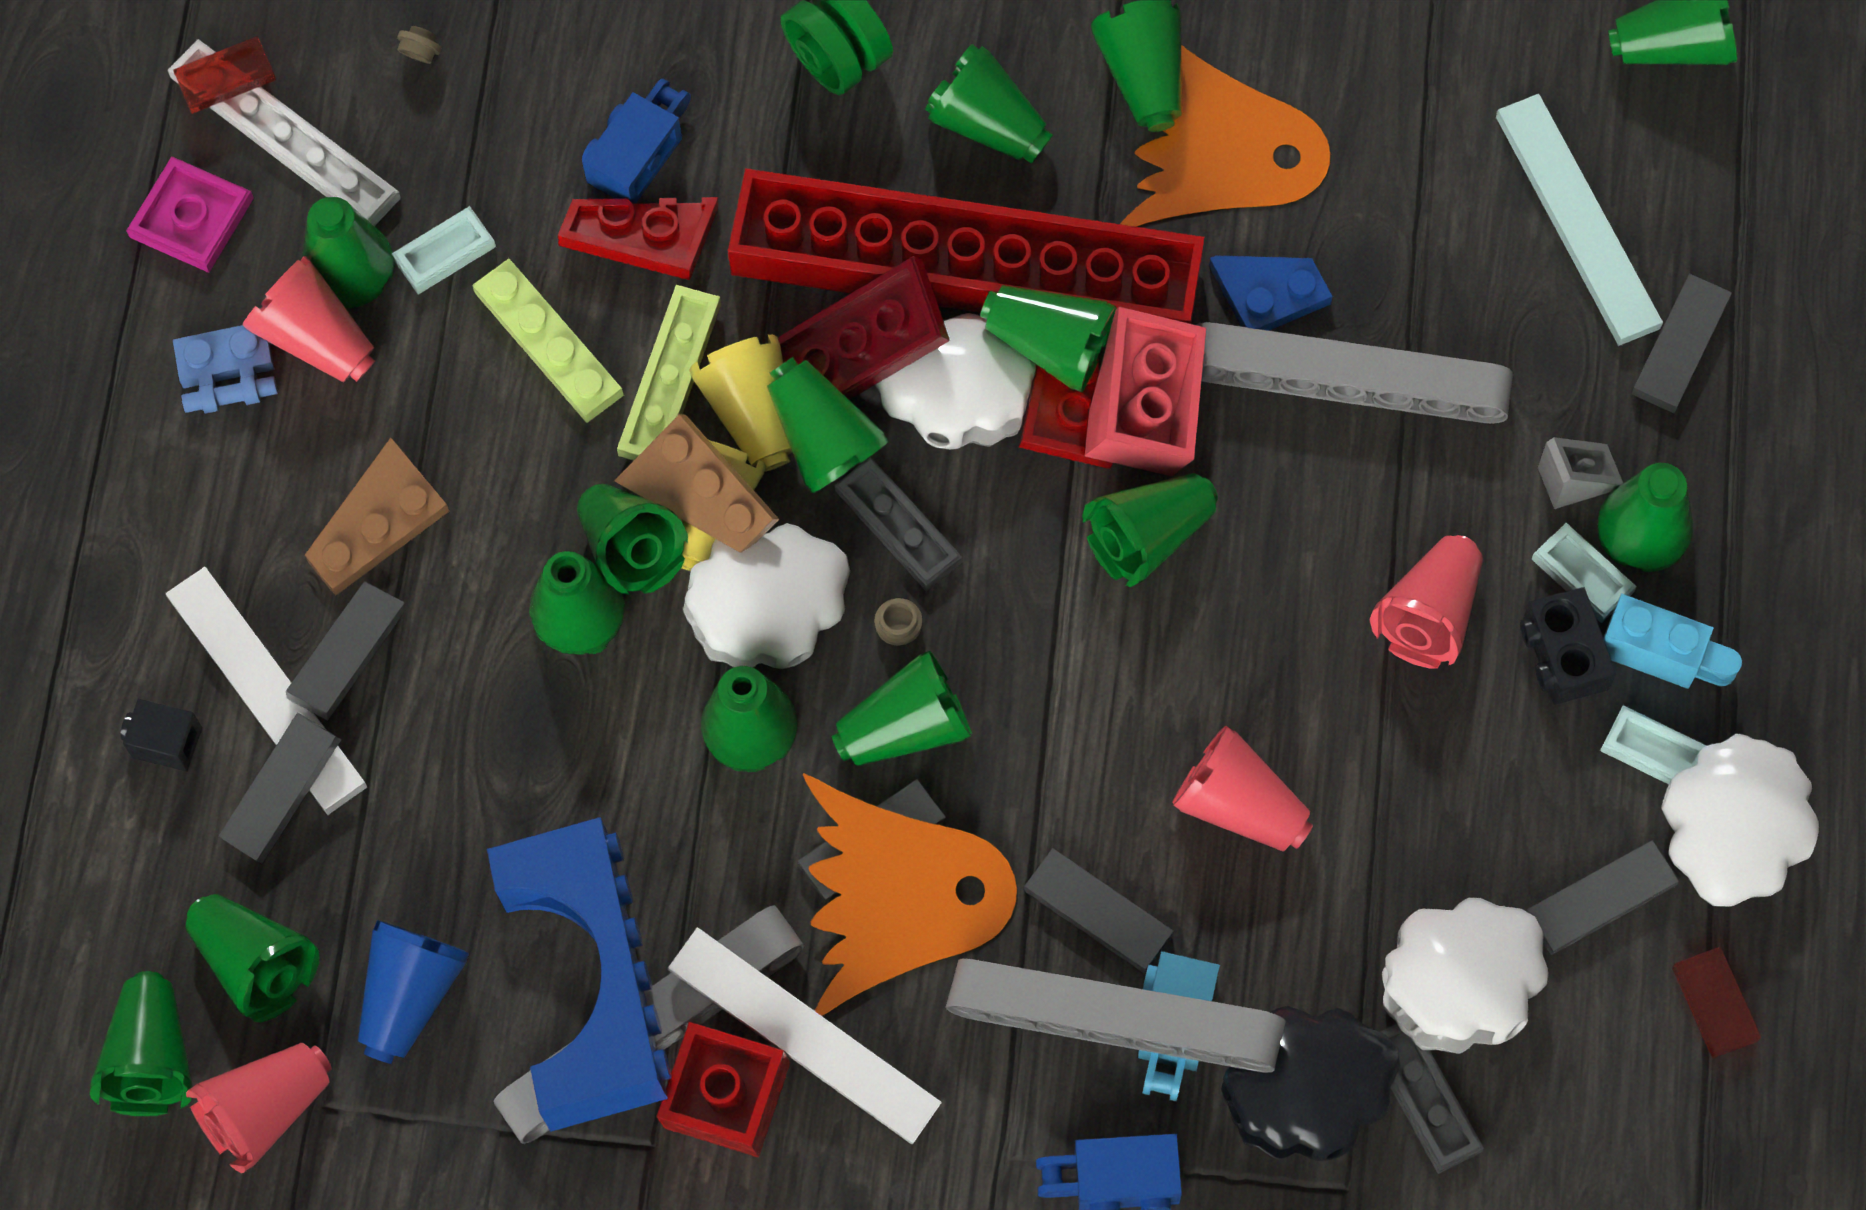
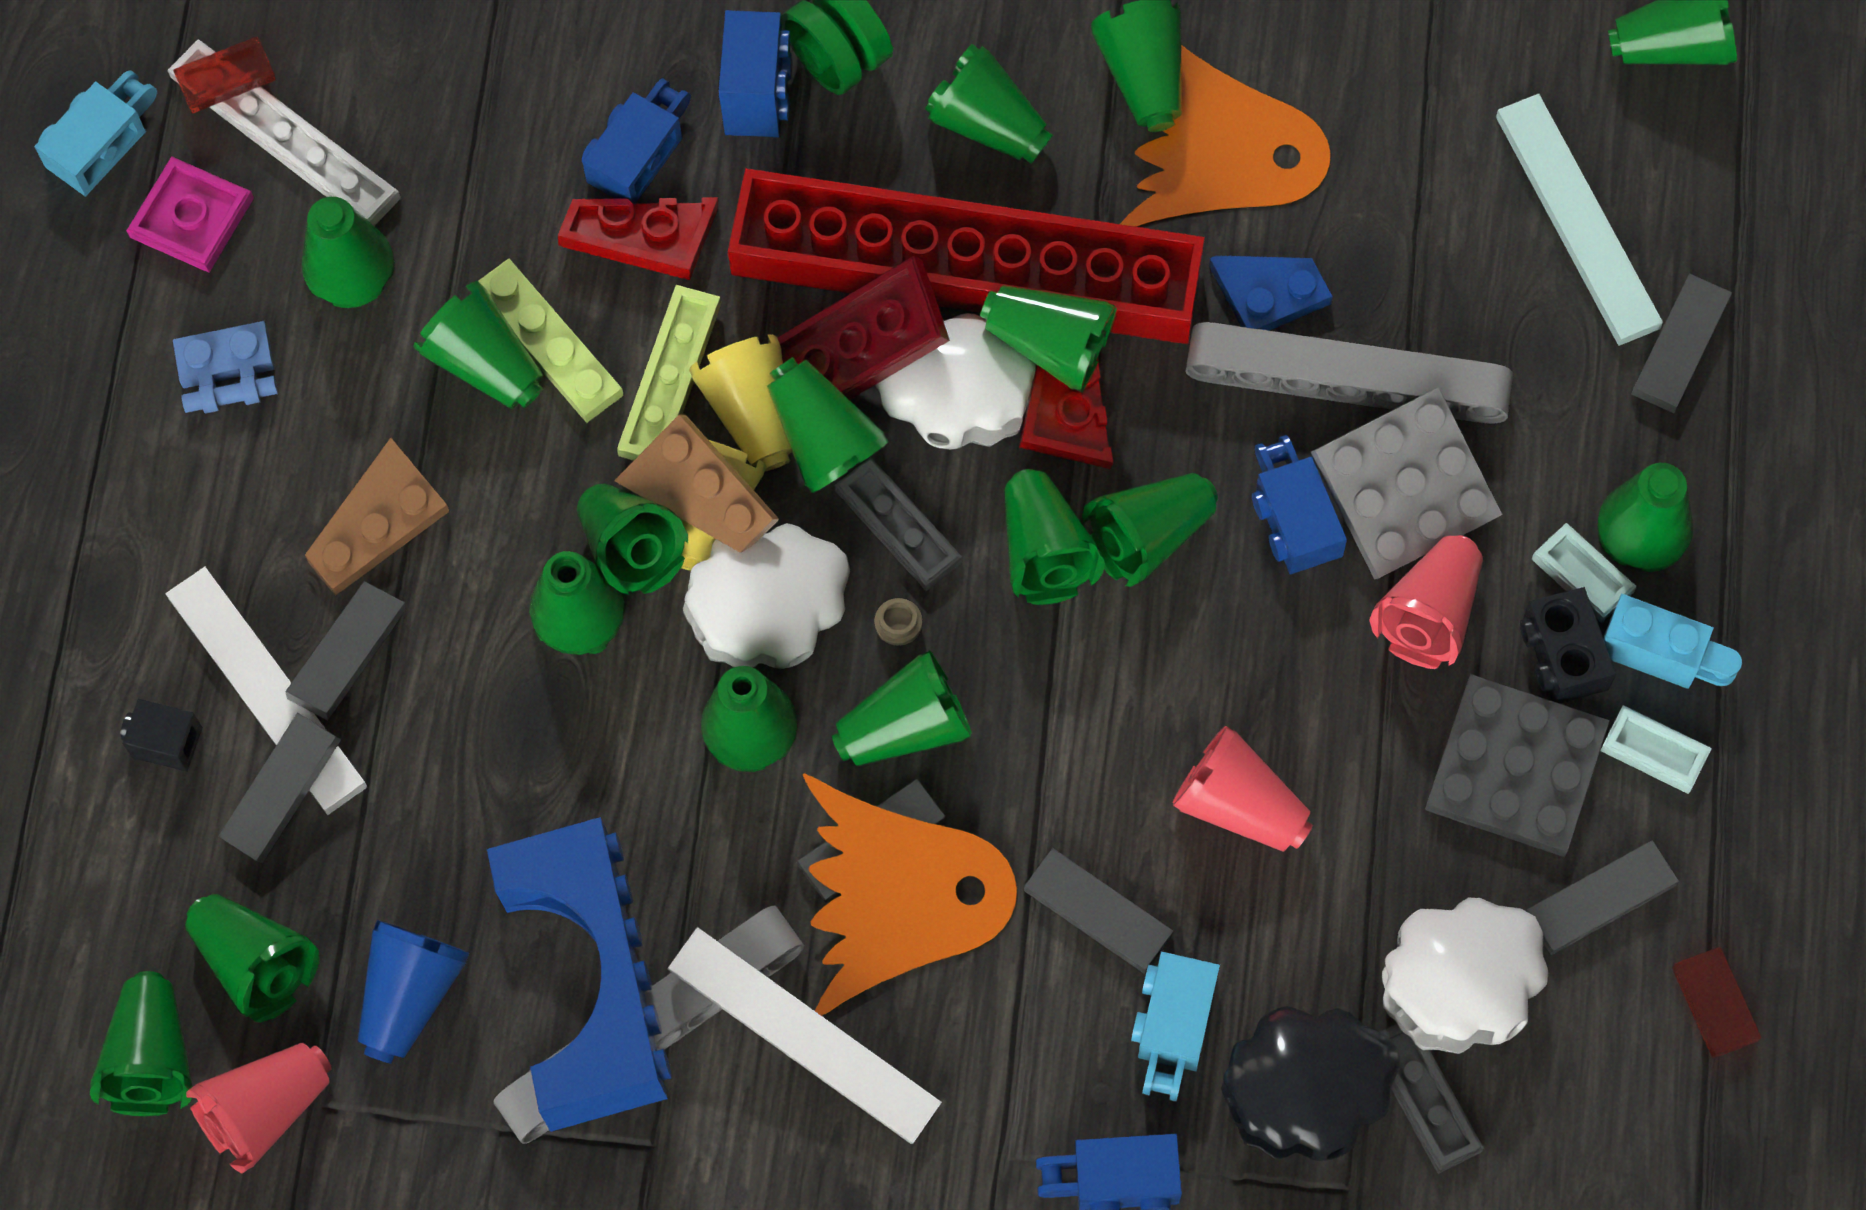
(96, 131): none -> medium azure brick
(312, 324): coral cone -> none
(418, 44): dark tan plate -> none
(443, 250): light aqua tile -> none
(481, 348): none -> green cone
(723, 1089): red brick -> none
(754, 73): none -> blue brick
(1046, 541): none -> green cone
(1116, 1015): light grey beam -> none
(1147, 393): coral slope -> none
(1296, 508): none -> blue brick
(1406, 483): none -> light grey plate
(1517, 765): none -> dark grey plate
(1577, 470): light grey slope -> none
(1740, 819): white piece -> none

